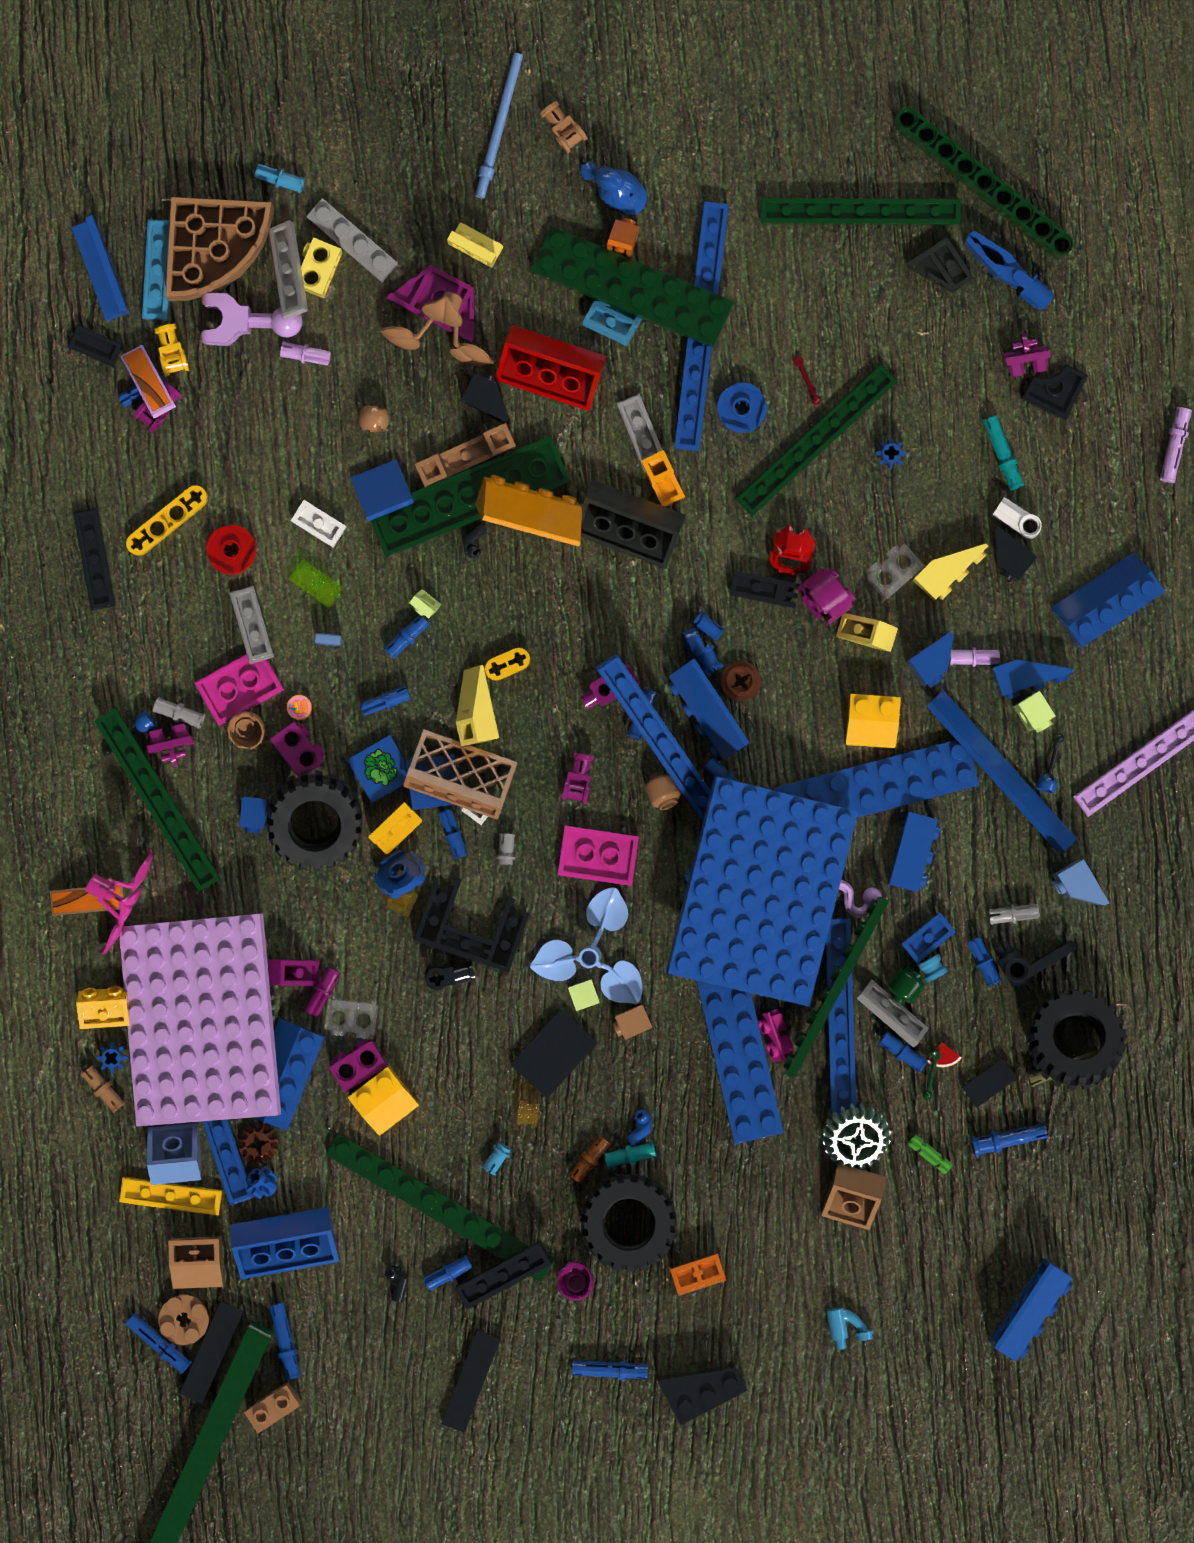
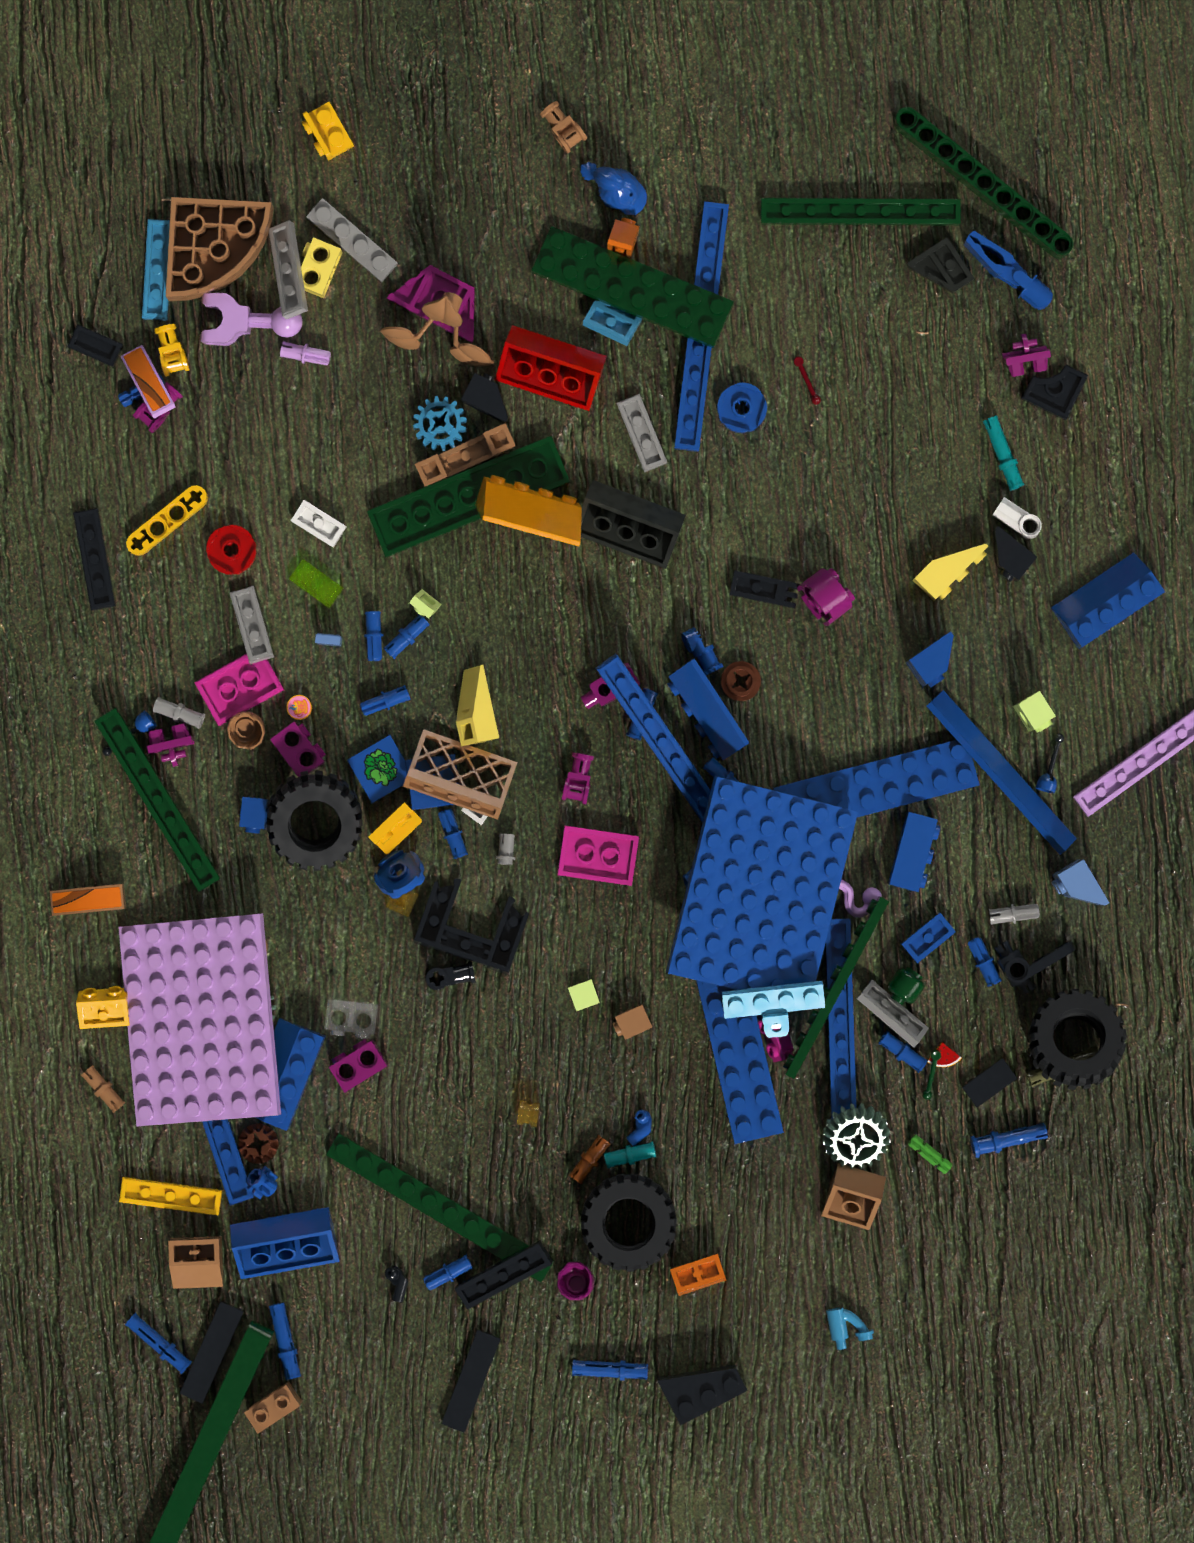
(100, 269): blue fence -> none
(104, 889): dark pink plant -> none
(105, 1057): blue gear -> none
(171, 1327): medium nougat plate -> none
(173, 1153): medium blue slope -> none
(279, 178): dark azure axle -> none
(293, 972): magenta slope -> none
(322, 991): magenta axle -> none
(327, 130): none -> yellow bracket
(373, 419): medium nougat piece -> none
(373, 635): none -> blue axle
(382, 490): blue tile -> none
(383, 1101): yellow slope -> none
(448, 430): none -> dark azure gear
(471, 540): black arm -> none
(475, 244): light yellow bracket -> none
(486, 171): medium blue bar -> none
(496, 1158): dark azure pin -> none
(505, 658): yellow beam -> none
(553, 1053): black tile -> none
(556, 961): light blue plant -> none
(662, 479): light orange slope -> none
(662, 791): medium nougat head -> none
(708, 626): blue pin -> none
(773, 1003): none -> medium azure plate
(792, 546): red helmet -> none
(816, 440): dark green tile -> none
(867, 632): light yellow slope -> none
(872, 720): yellow slope -> none
(885, 458): blue gear -> none
(898, 575): clear brick -> none
(932, 968): dark azure wheel -> none
(974, 657): lavender axle -> none
(1021, 674): blue slope -> none
(1030, 1310): blue slope -> none
(1176, 441): lavender pin -> none

